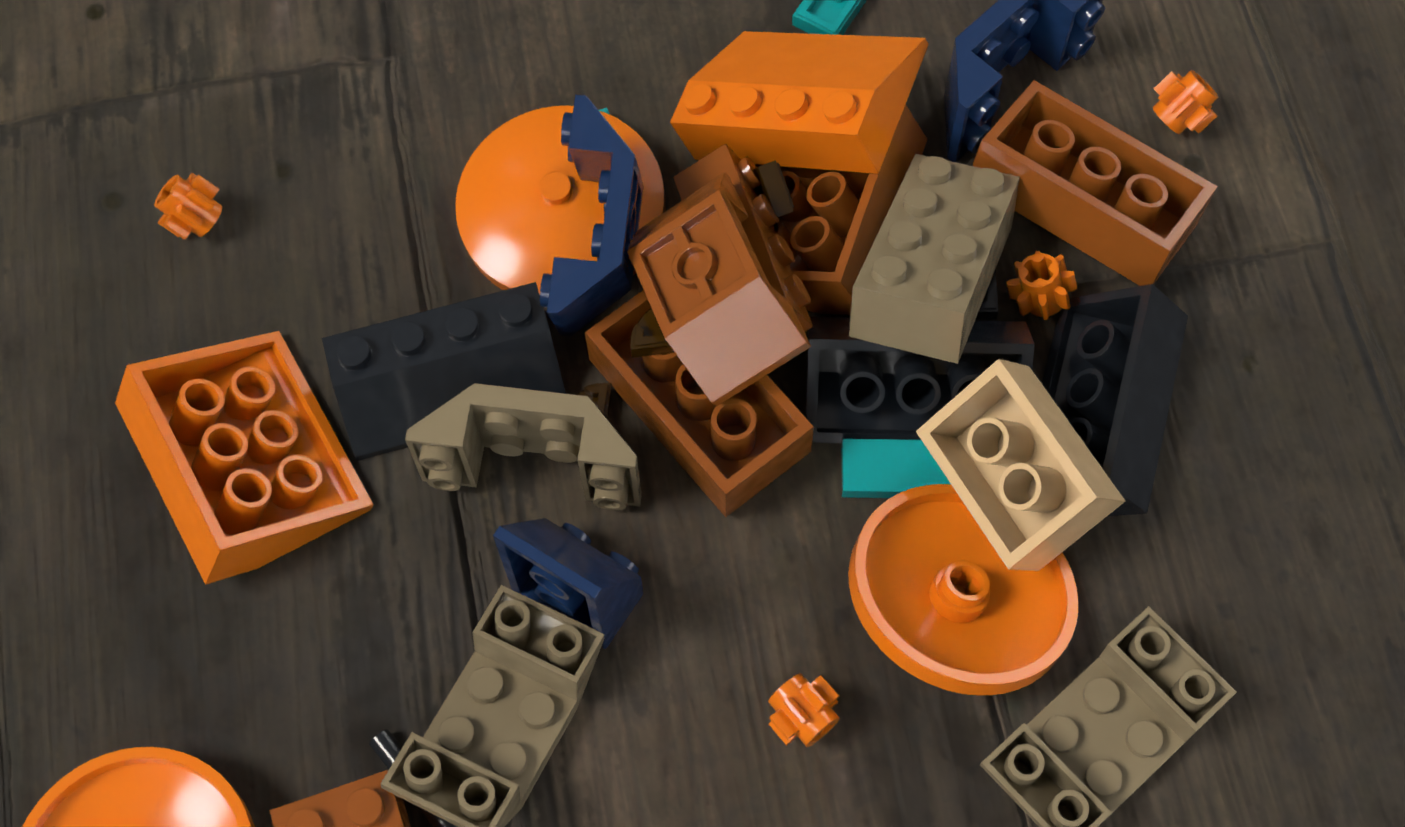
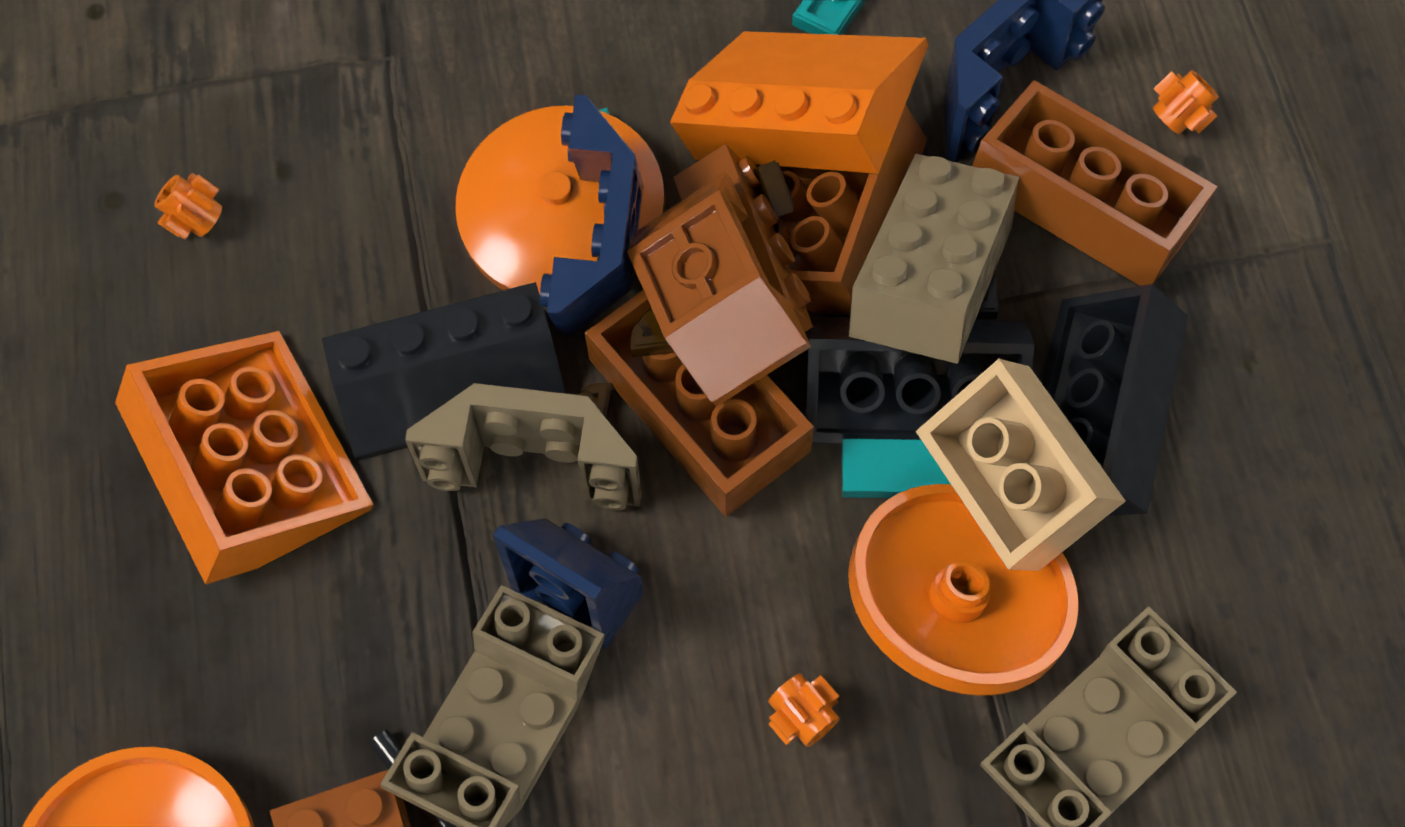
(1042, 285): orange gear -> none

